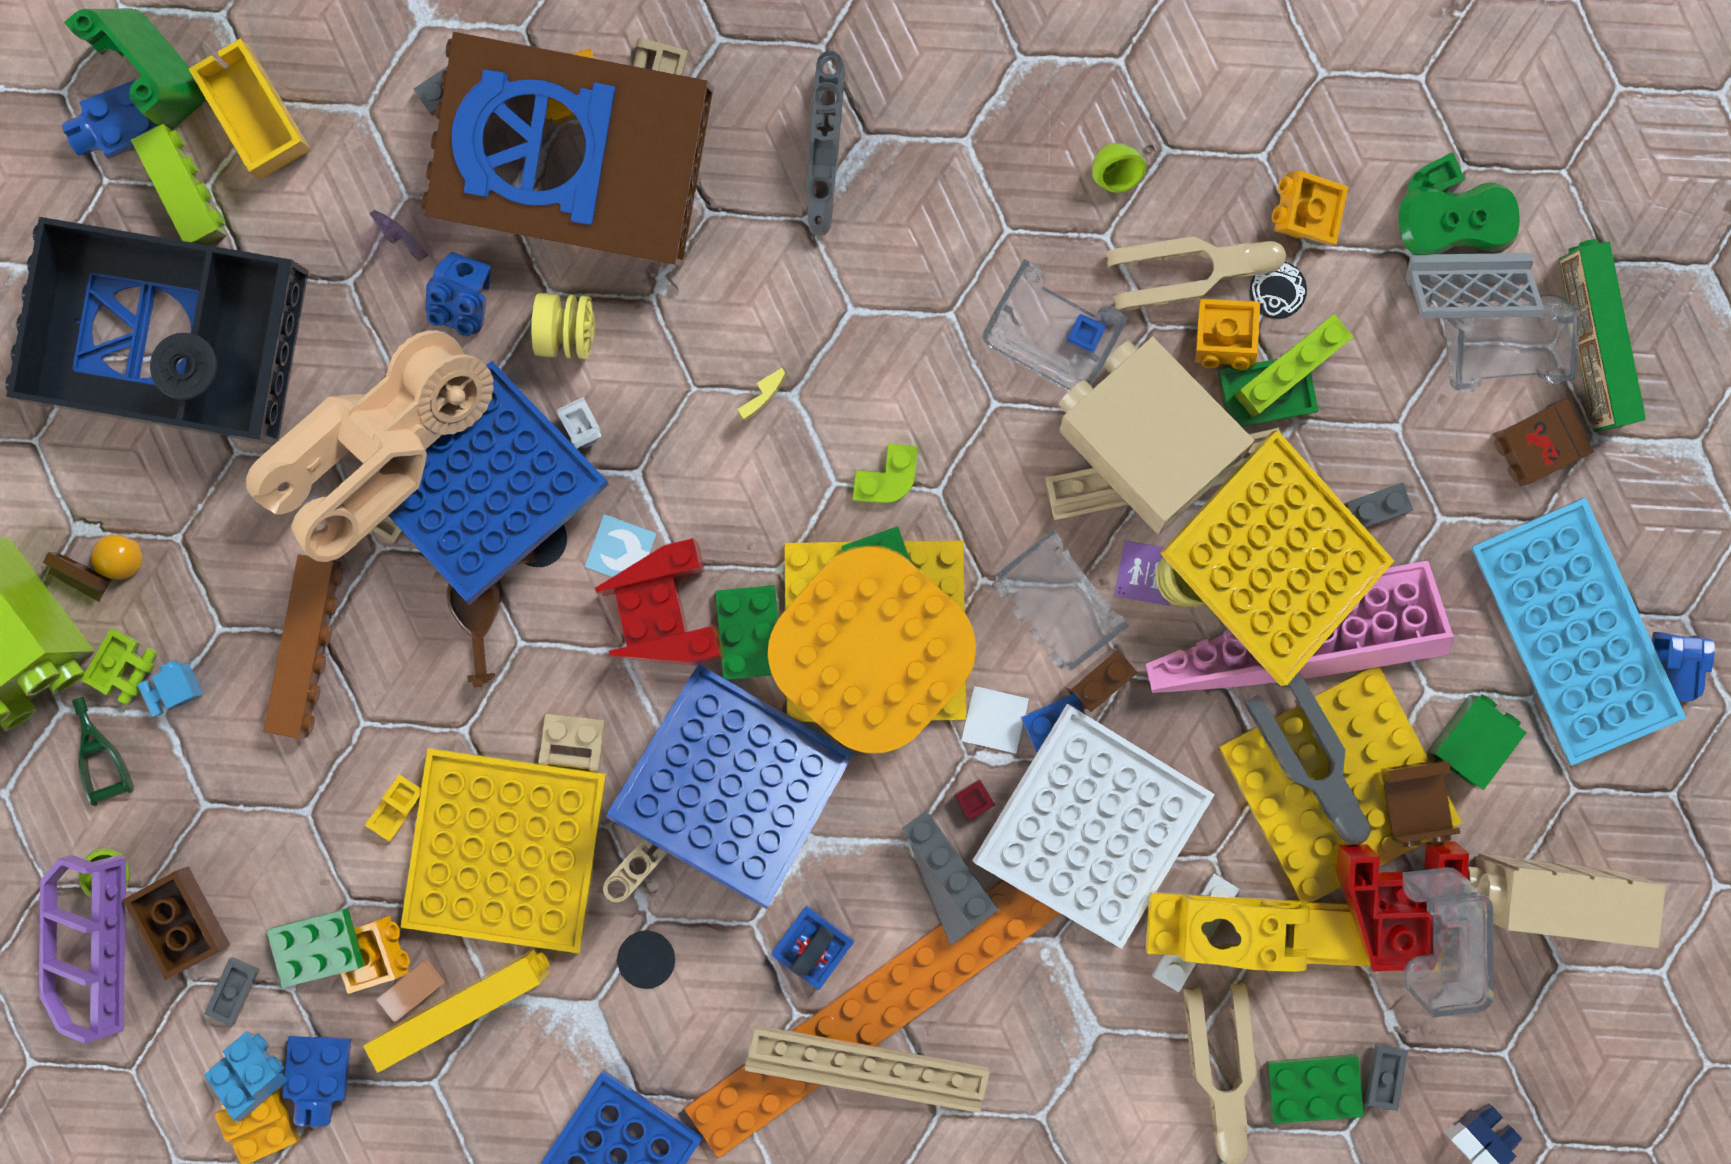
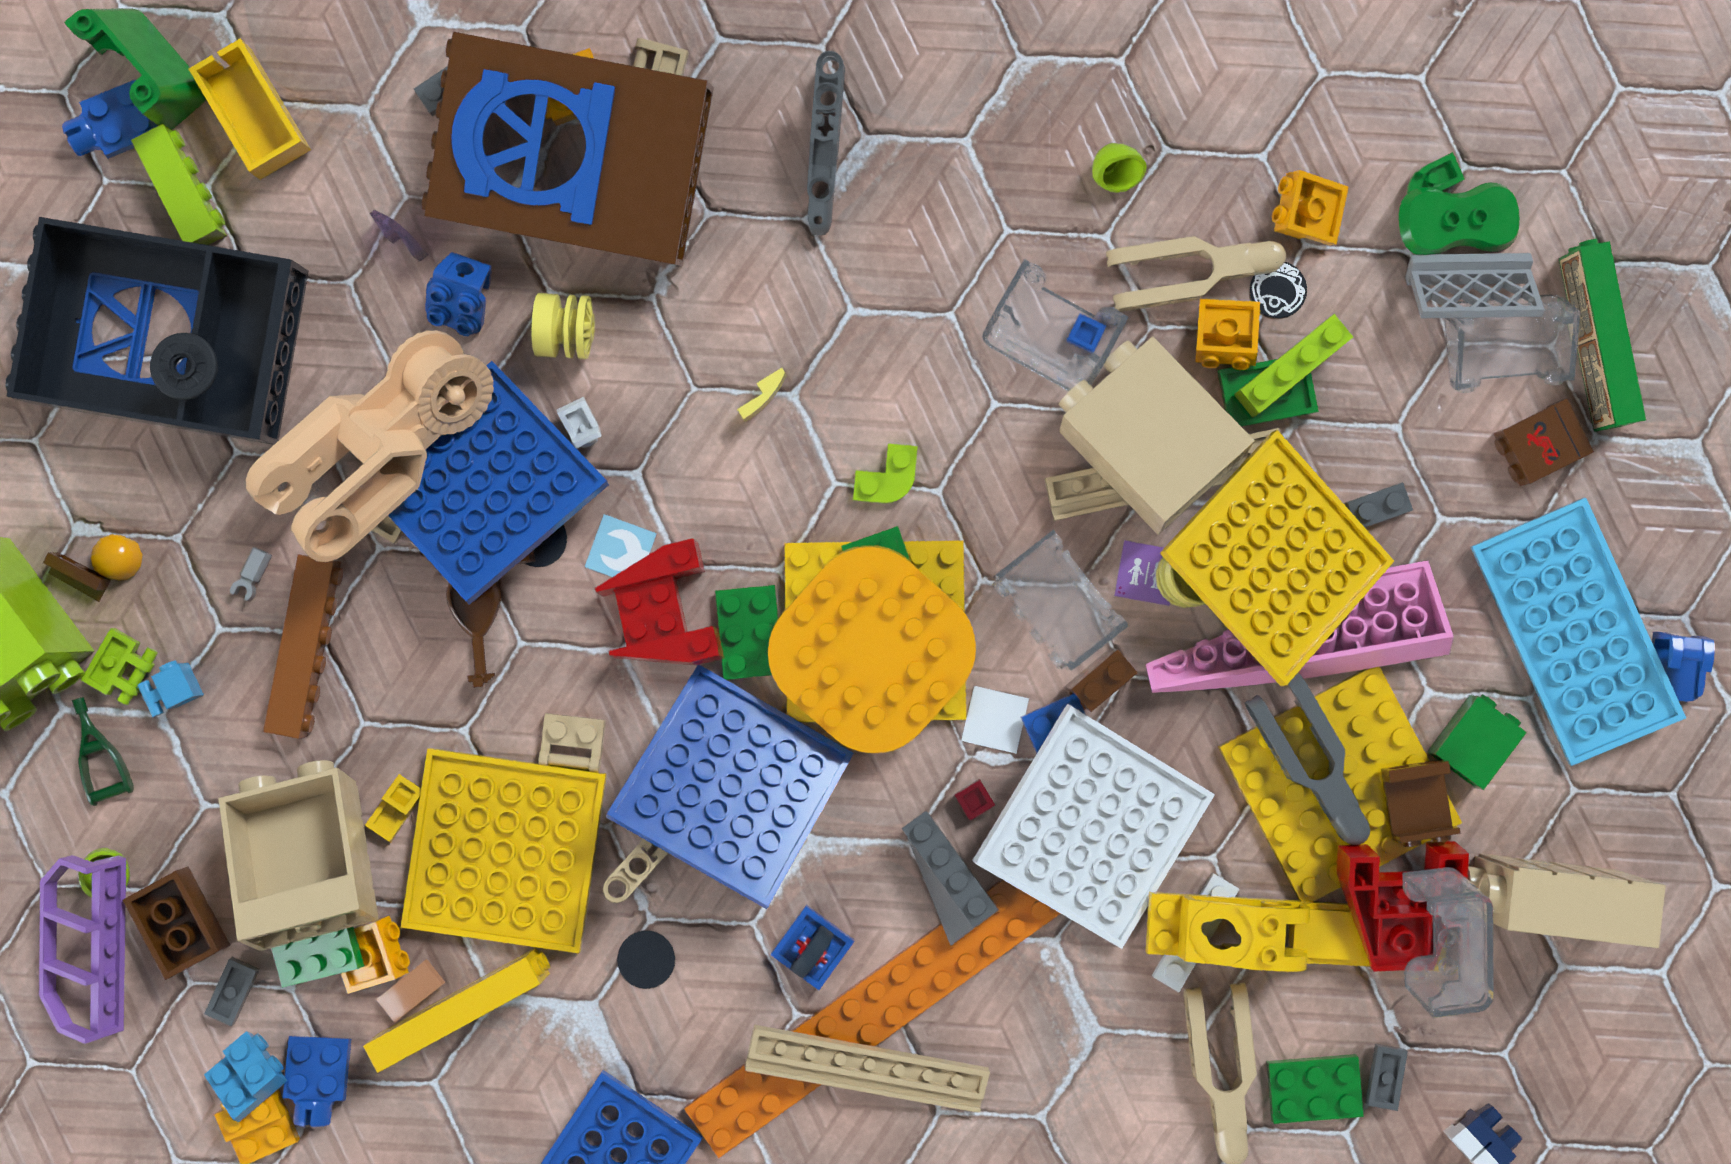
(252, 572): none -> light grey bar
(297, 856): none -> tan brick

